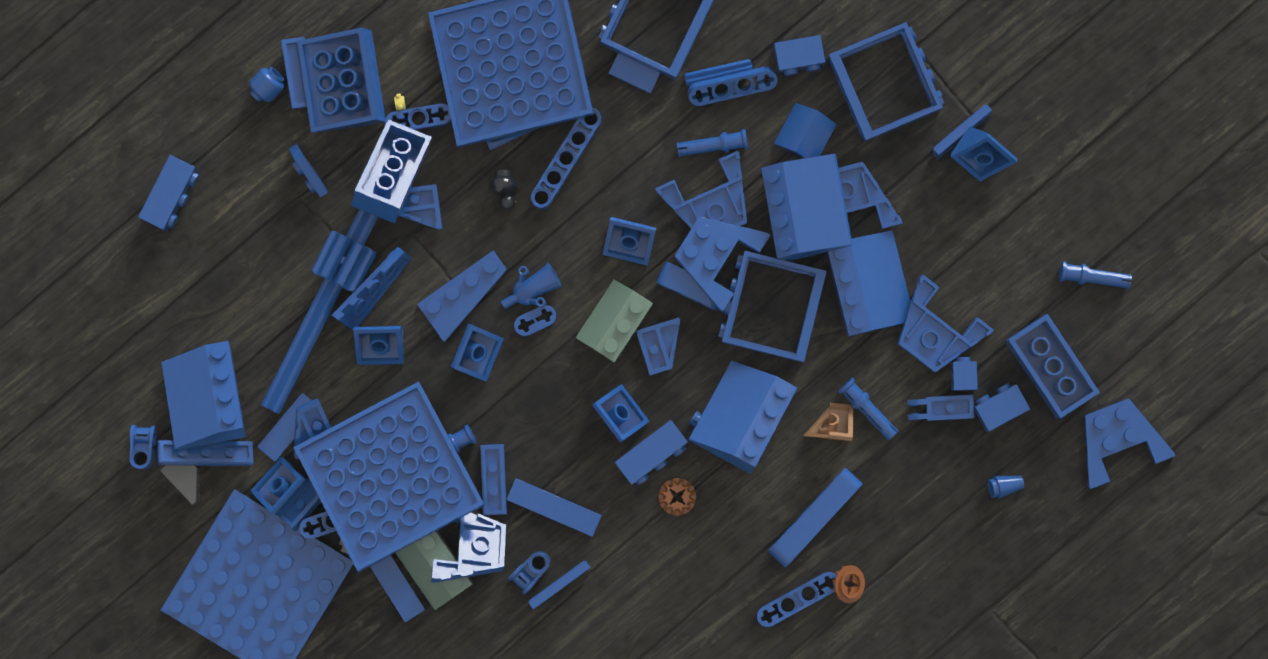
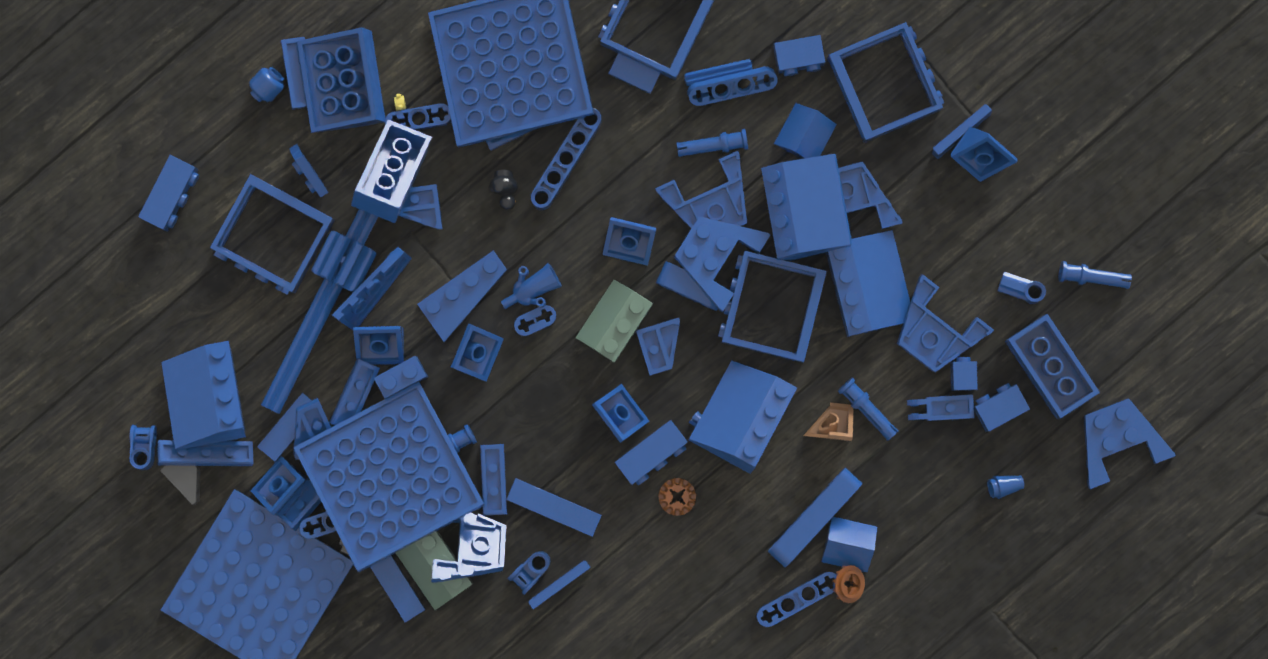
(243, 264): none -> blue window
(355, 391): none -> blue tile
(401, 377): none -> blue brick
(849, 544): none -> blue slope
(1018, 287): none -> blue piece

